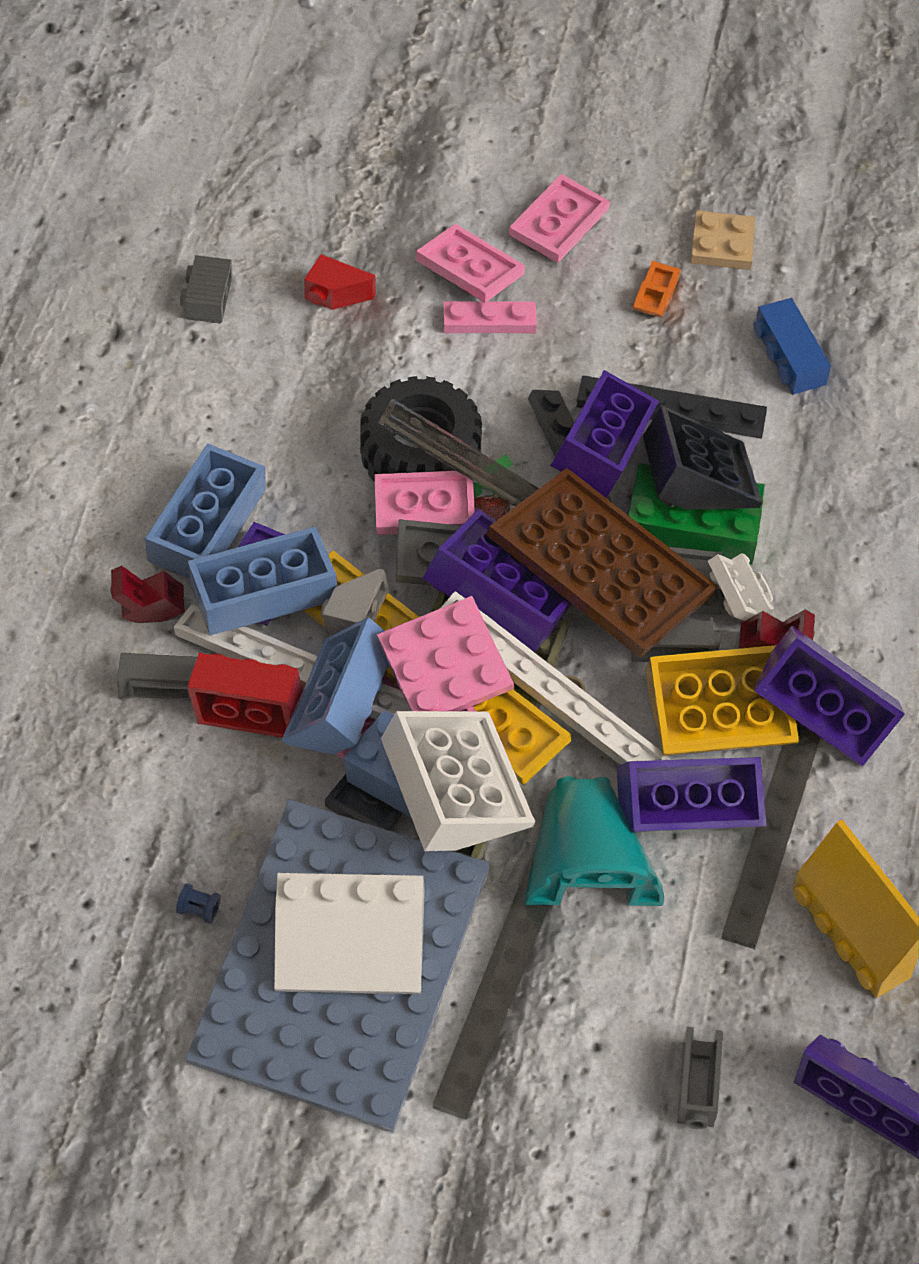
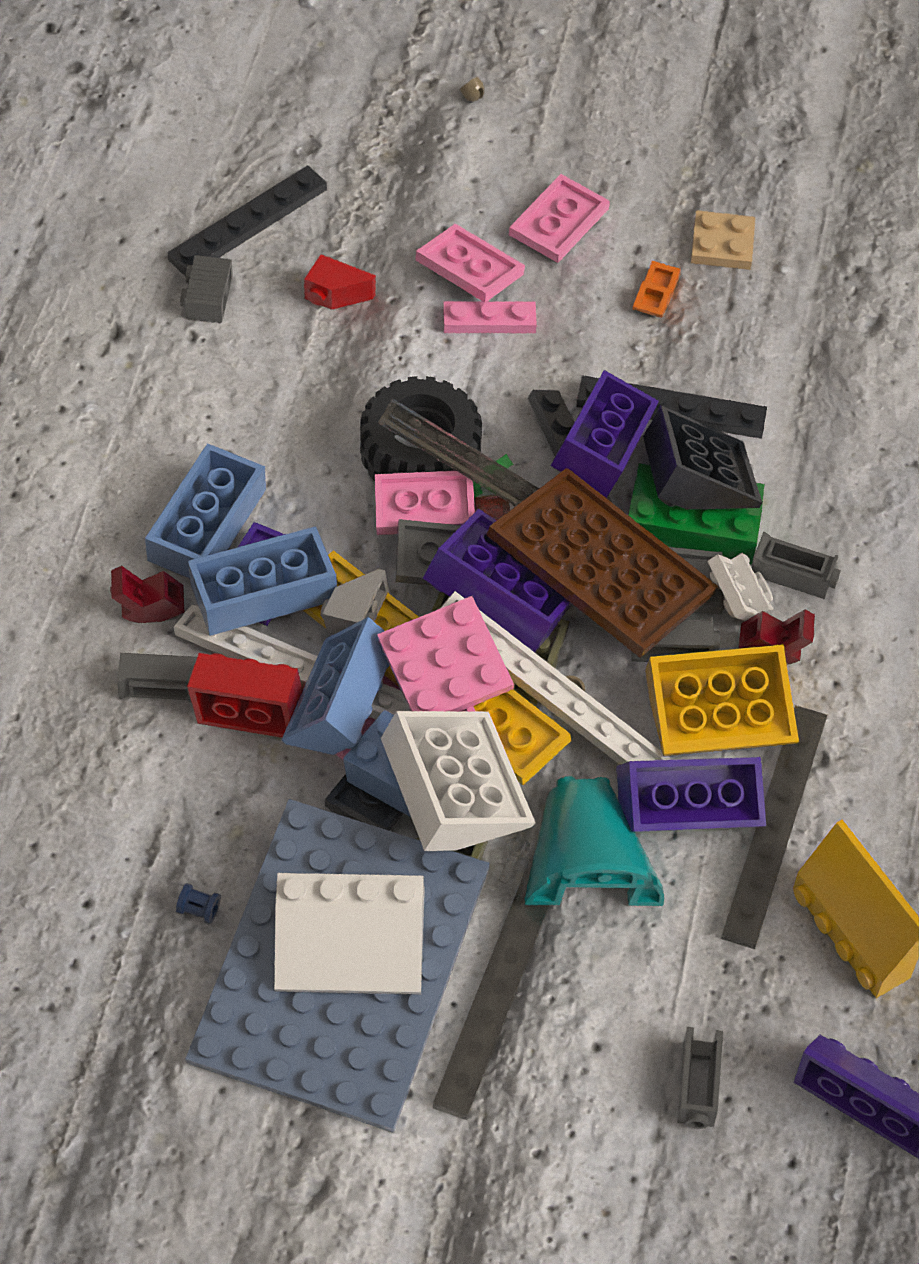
(250, 218): none -> black plate
(473, 90): none -> dark tan hinge
(791, 346): blue brick -> none
(795, 566): none -> dark grey window
(828, 696): dark purple slope -> none

